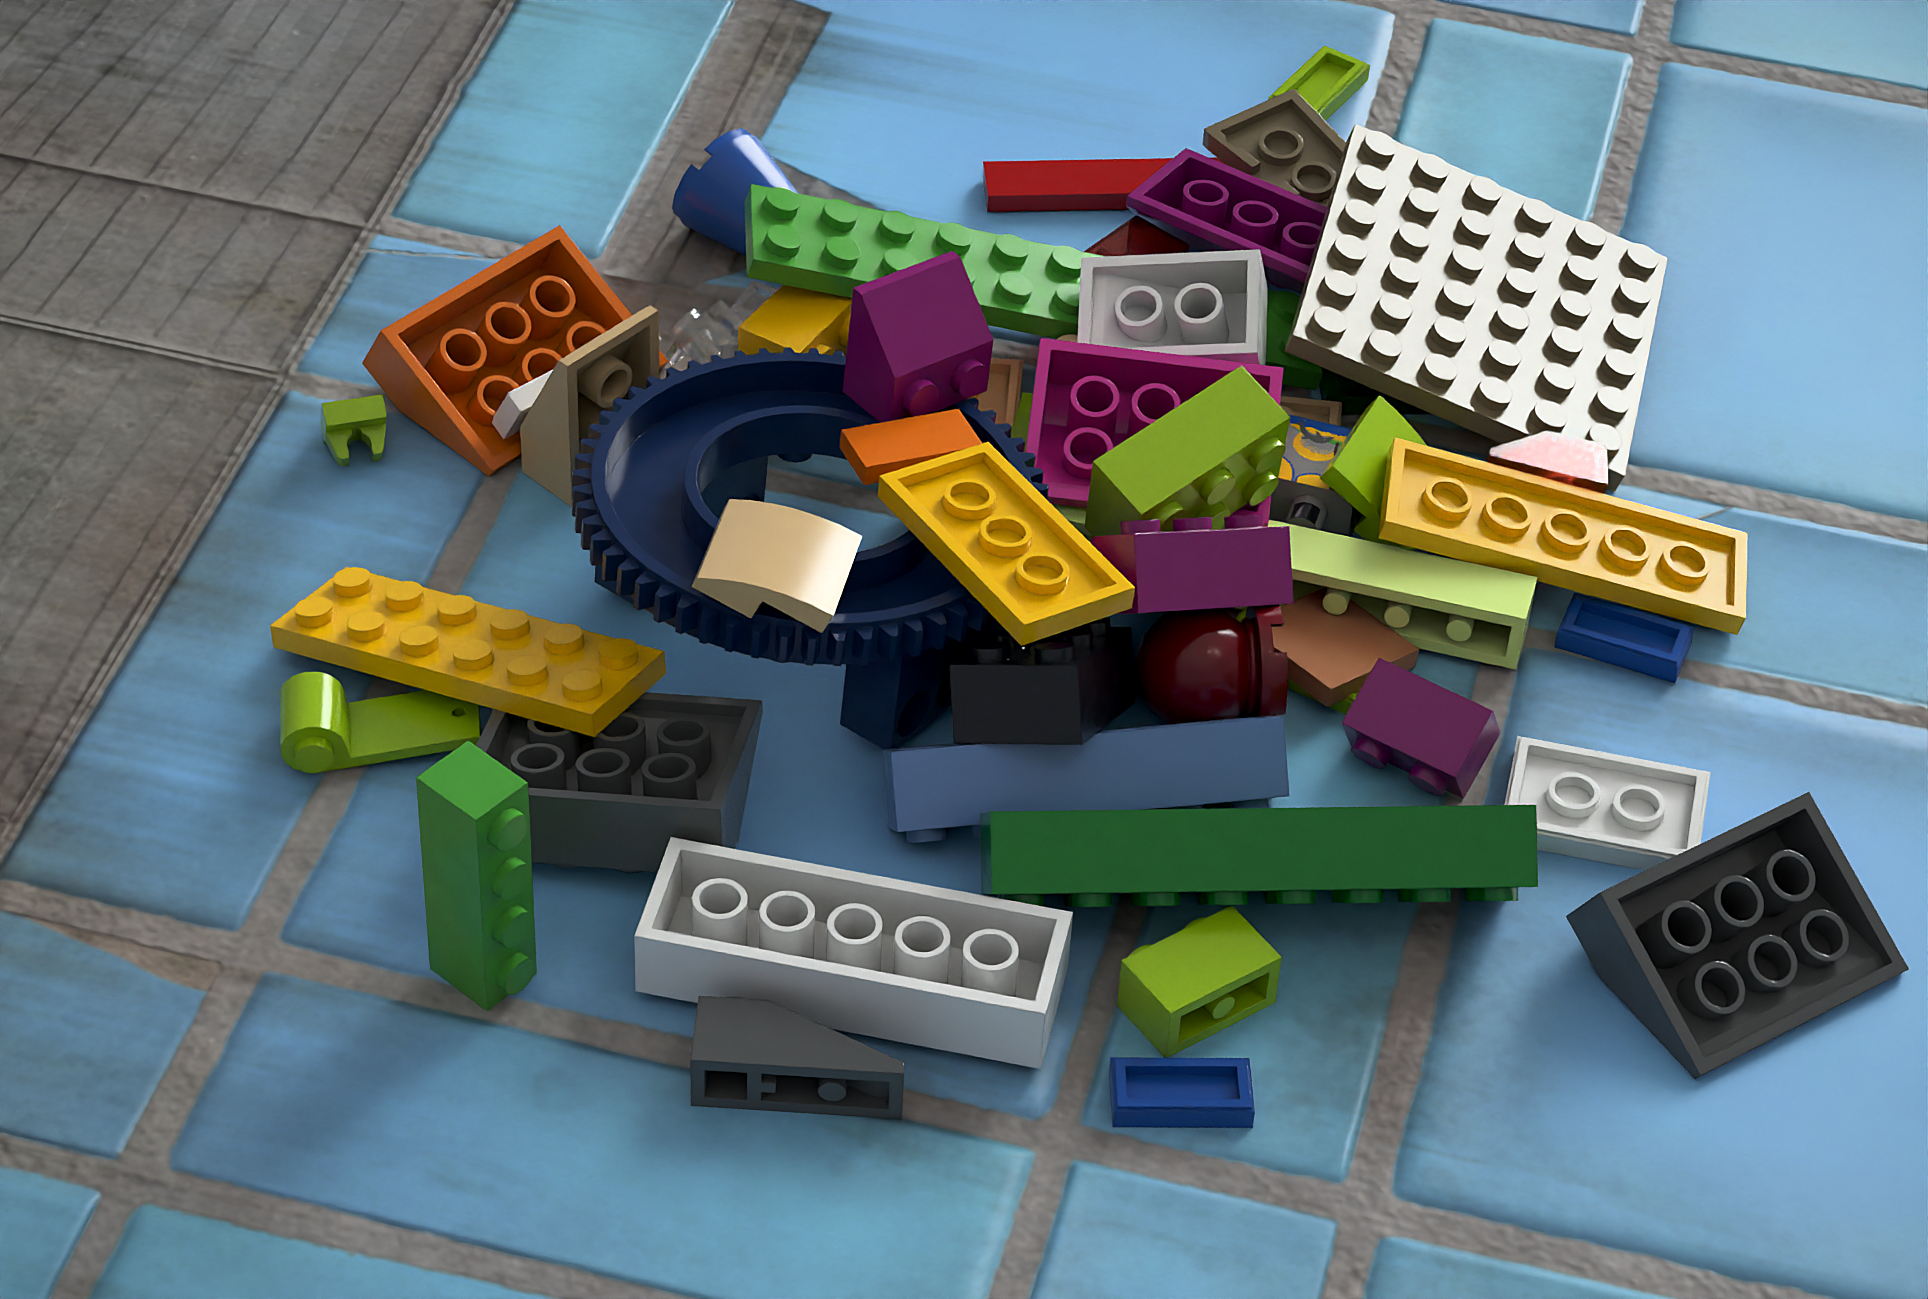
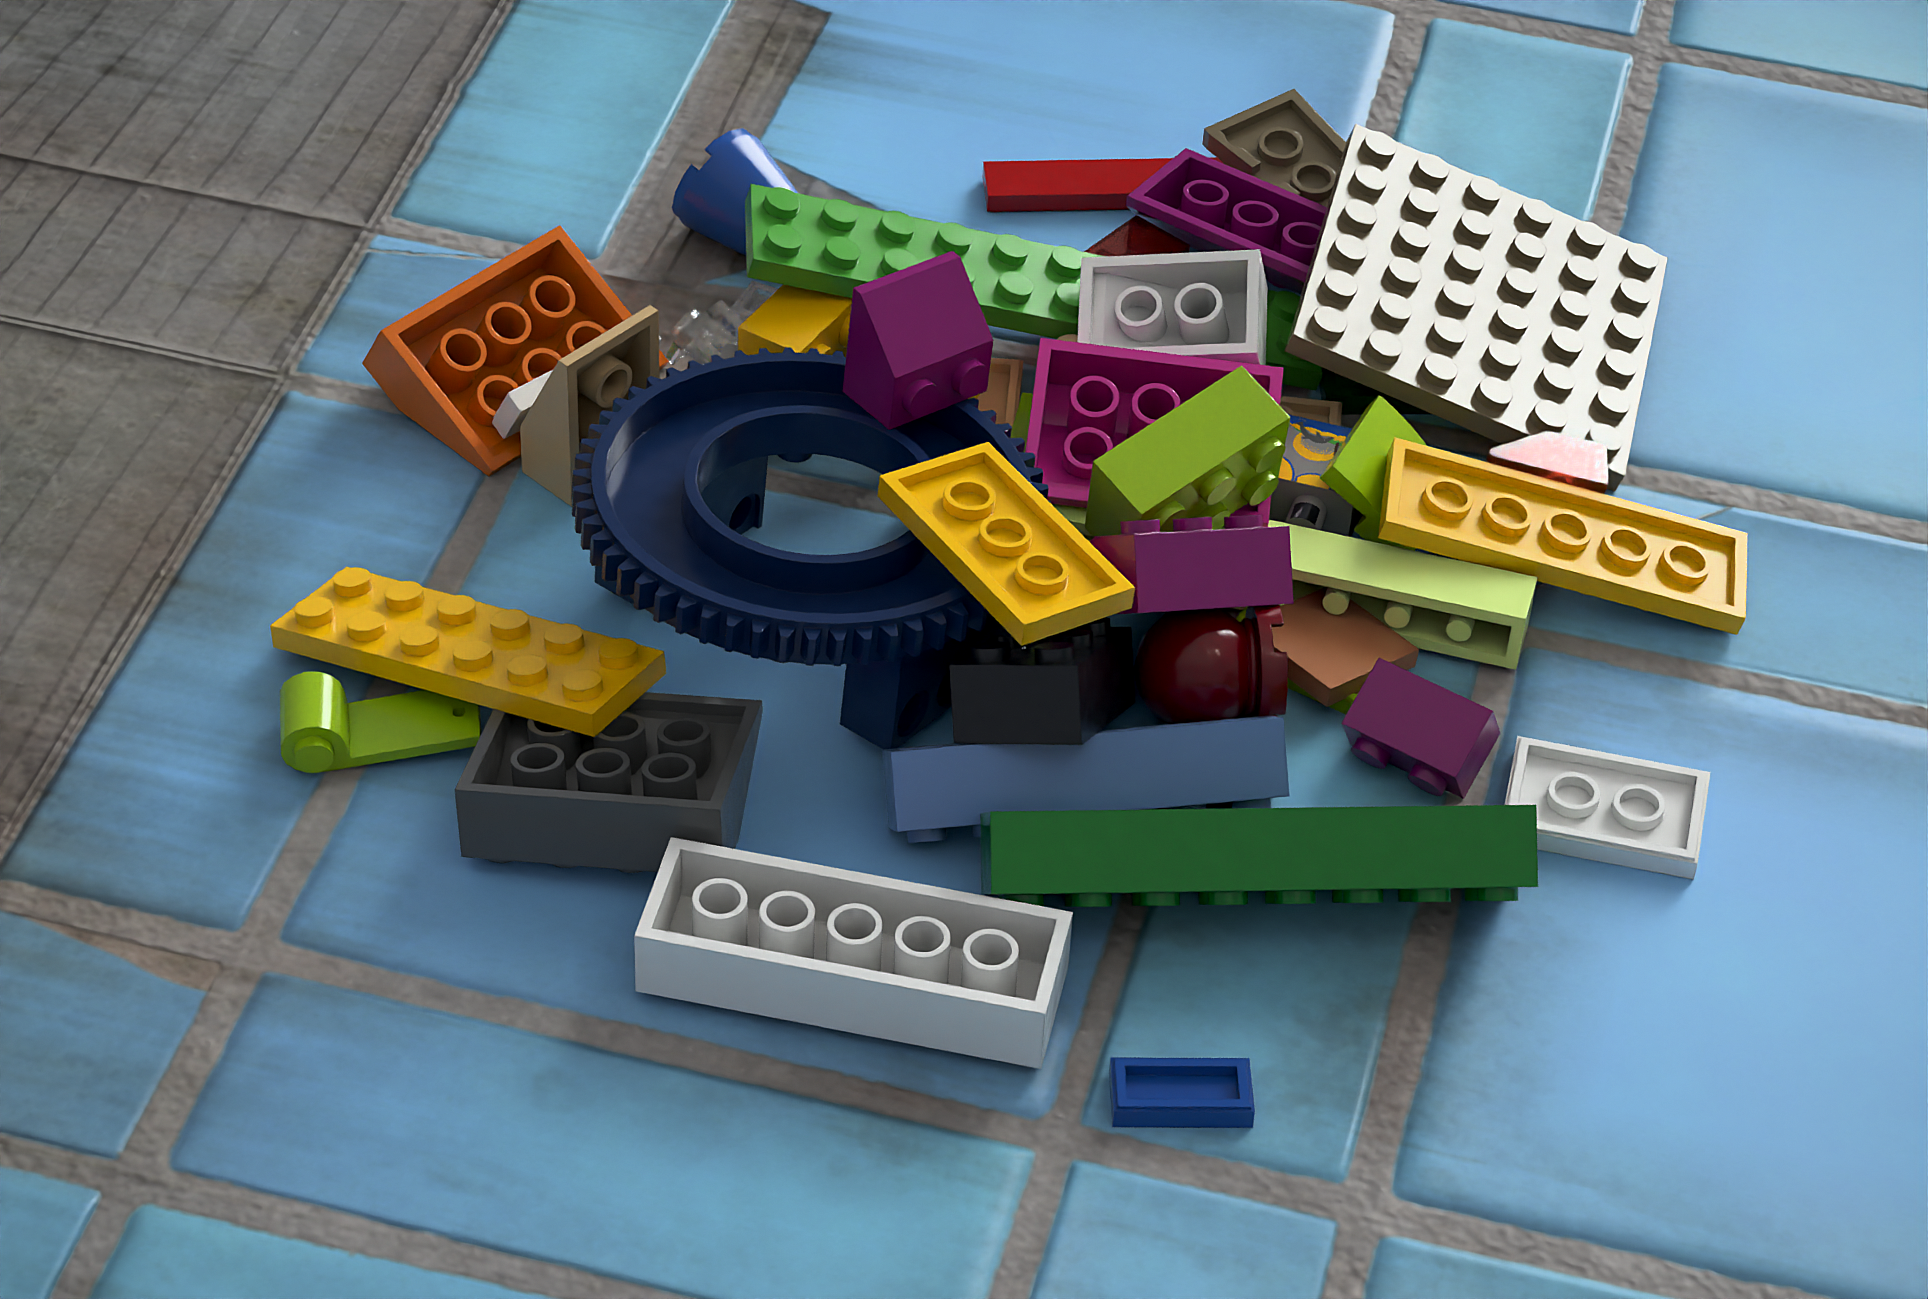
(353, 421): lime tile -> none
(477, 875): bright green brick -> none
(779, 559): tan slope -> none
(780, 1061): dark grey slope -> none
(904, 442): orange tile -> none
(1198, 981): lime brick -> none
(1327, 80): lime tile -> none
(1624, 637): blue tile -> none
(1739, 937): dark grey slope -> none

